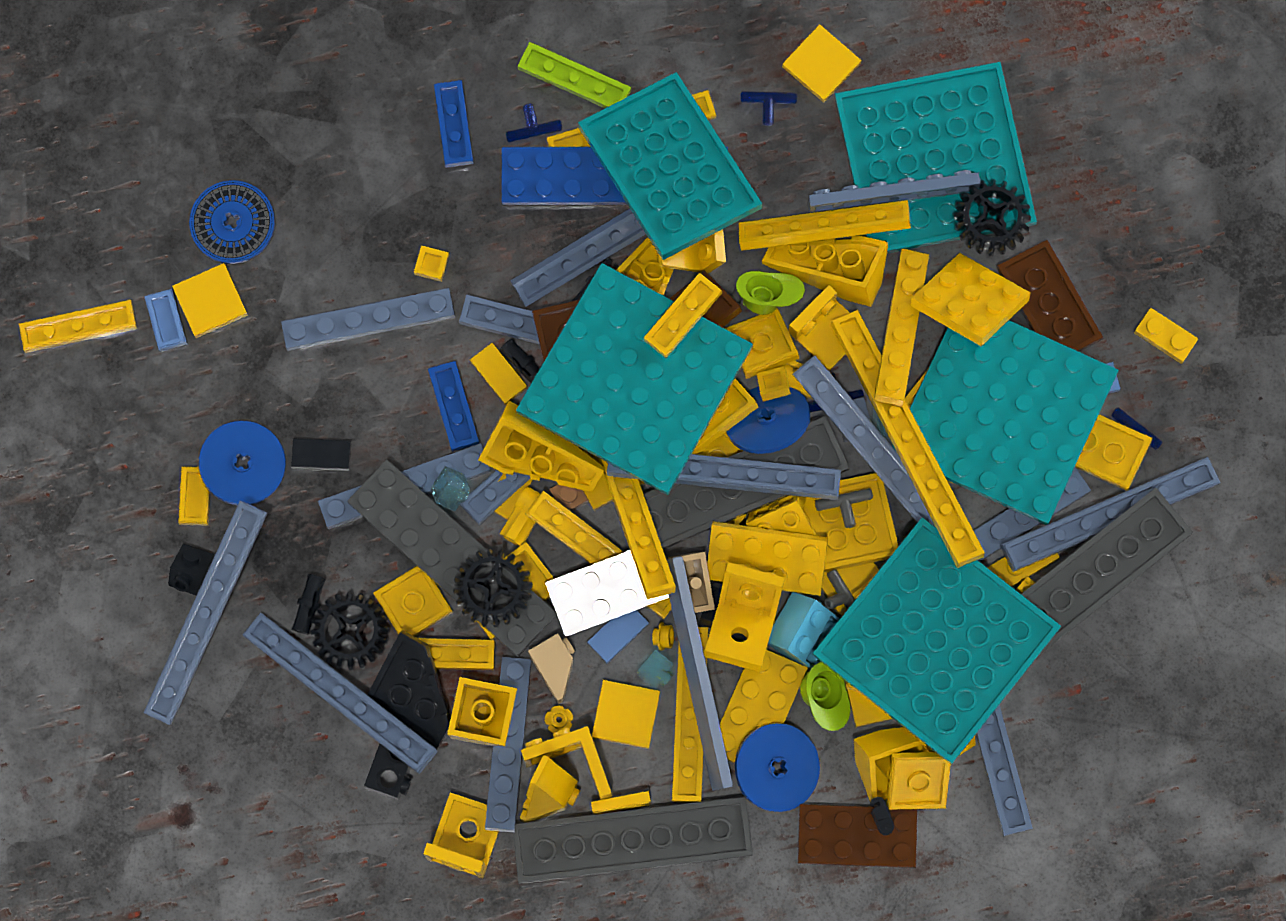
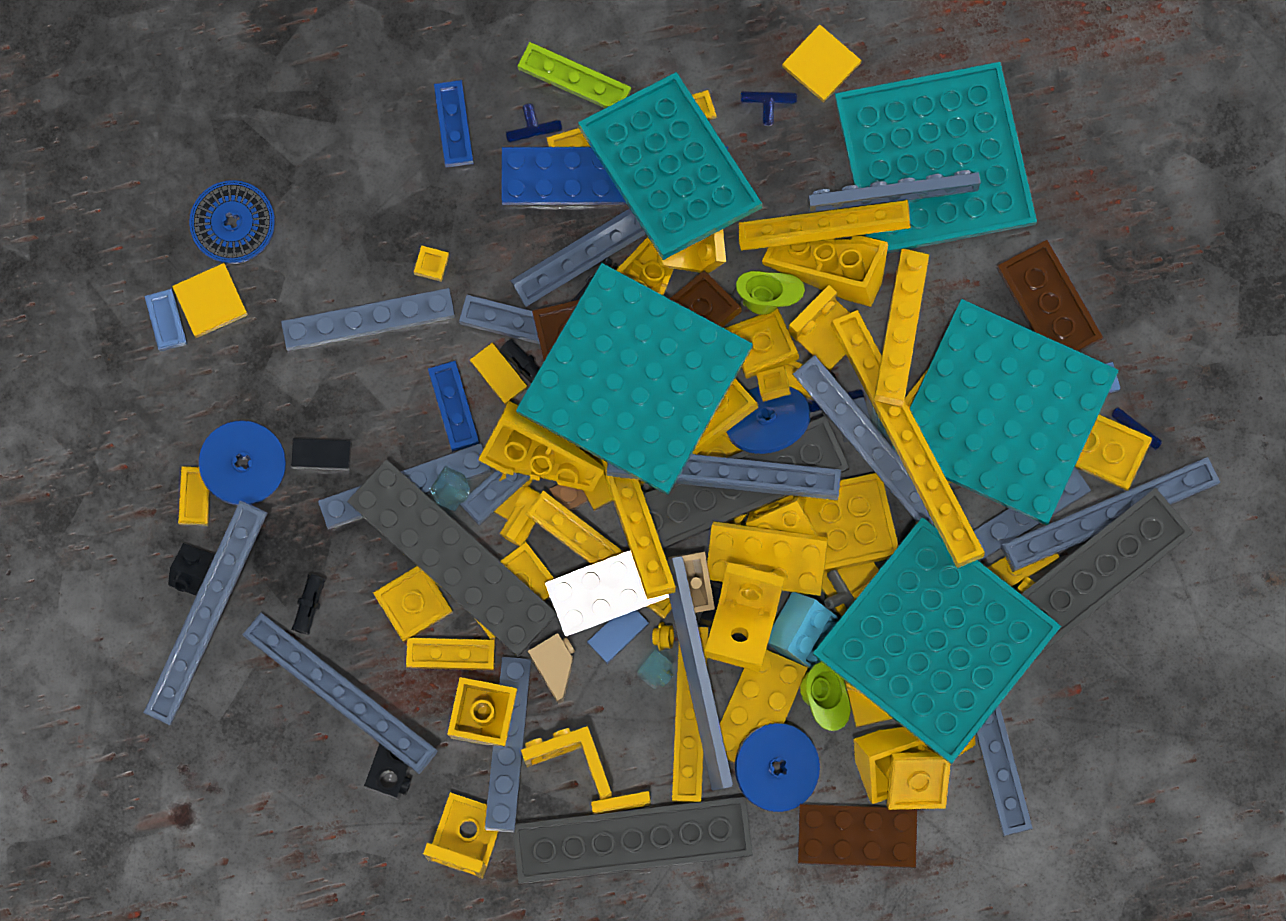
(77, 326): yellow tile -> none
(365, 651): black gear -> none
(411, 689): black plate -> none
(480, 586): black gear -> none
(549, 791): yellow wedge -> none
(558, 711): yellow plate -> none
(625, 714): yellow tile -> none
(682, 315): yellow plate -> none
(844, 502): dark grey piece -> none
(882, 816): black piece -> none
(970, 299): yellow plate -> none
(998, 227): black gear -> none
(1166, 335): yellow plate -> none

